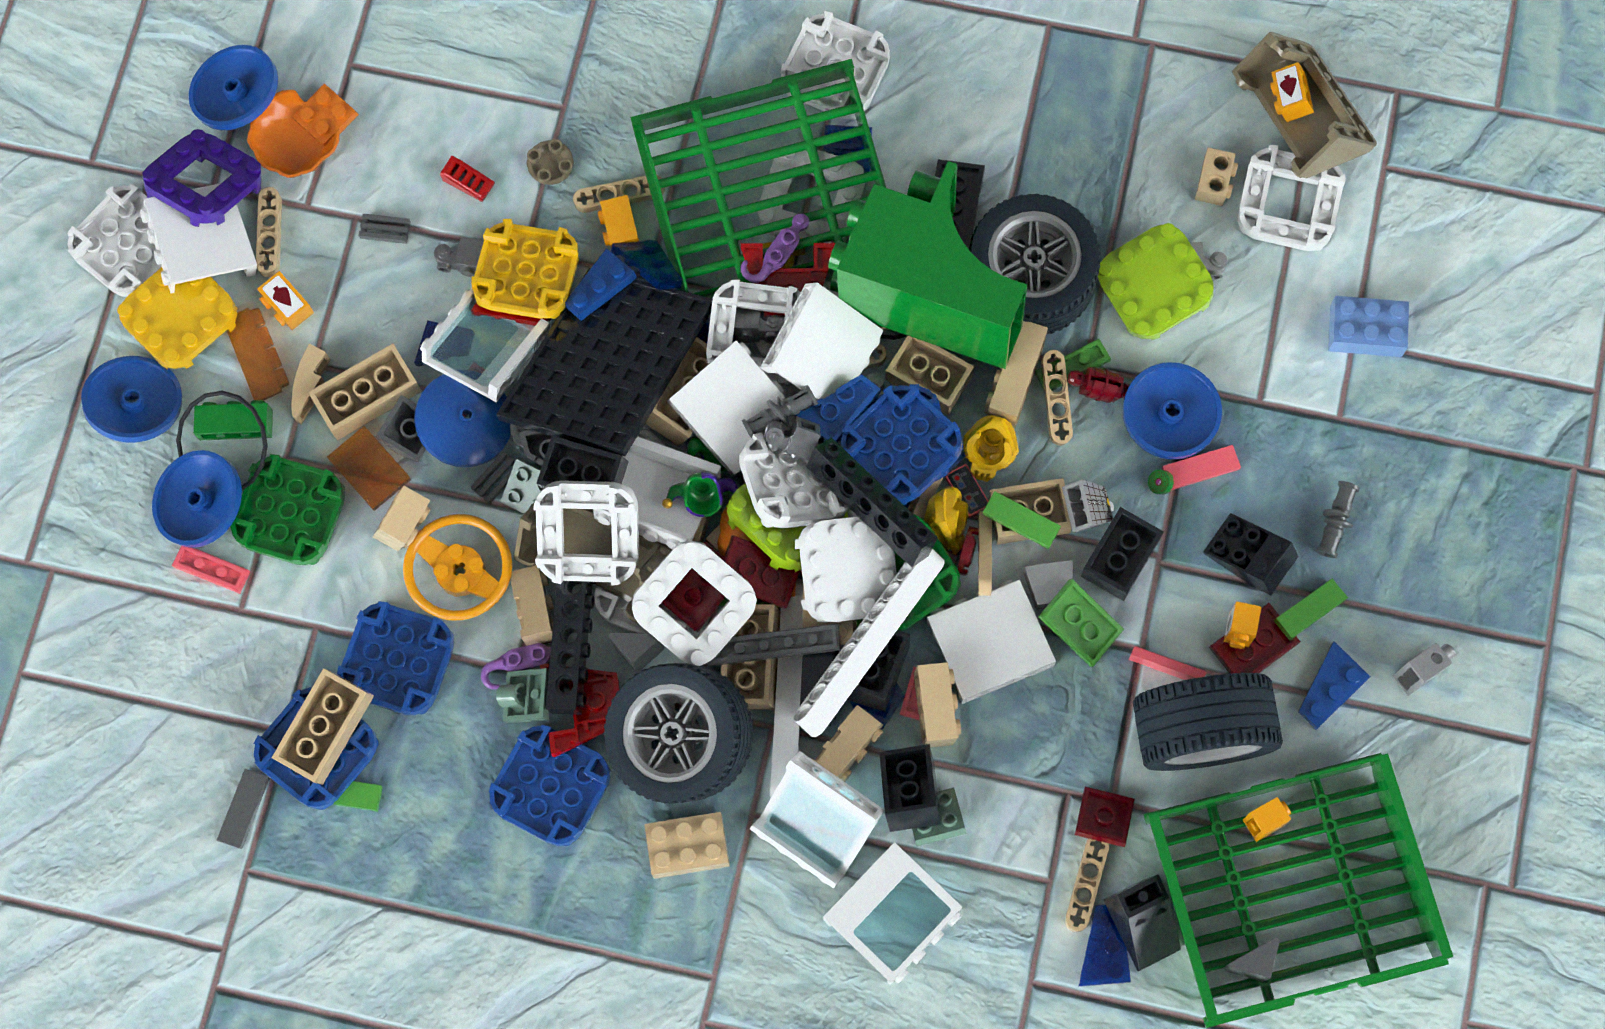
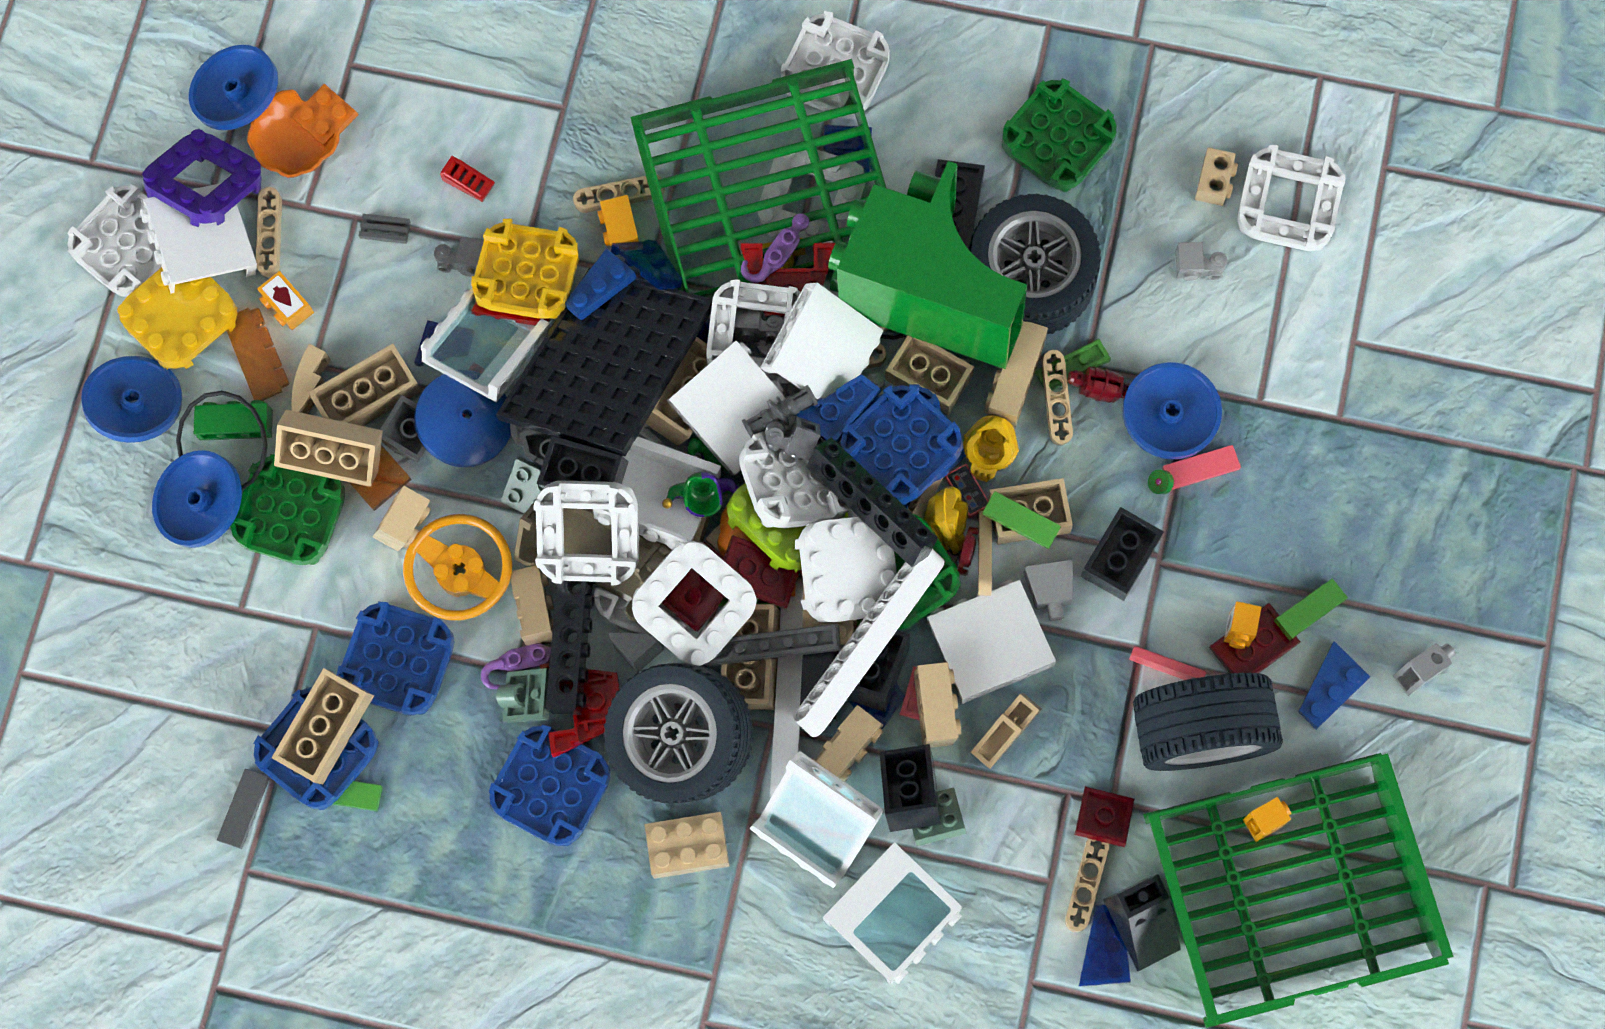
(211, 568): coral tile -> none
(328, 448): none -> tan brick
(488, 472): dark grey tile -> none
(550, 162): dark tan dish -> none
(1006, 730): none -> tan slope
(1059, 135): none -> green plate
(1081, 622): bright green tile -> none
(1087, 505): light grey torso -> none
(1156, 281): lime plate -> none
(1252, 553): black slope -> none
(1257, 963): dark grey slope -> none
(1292, 92): brick -> none
(1318, 139): dark tan windscreen -> none
(1337, 519): dark grey piece -> none
(1368, 326): medium blue brick -> none

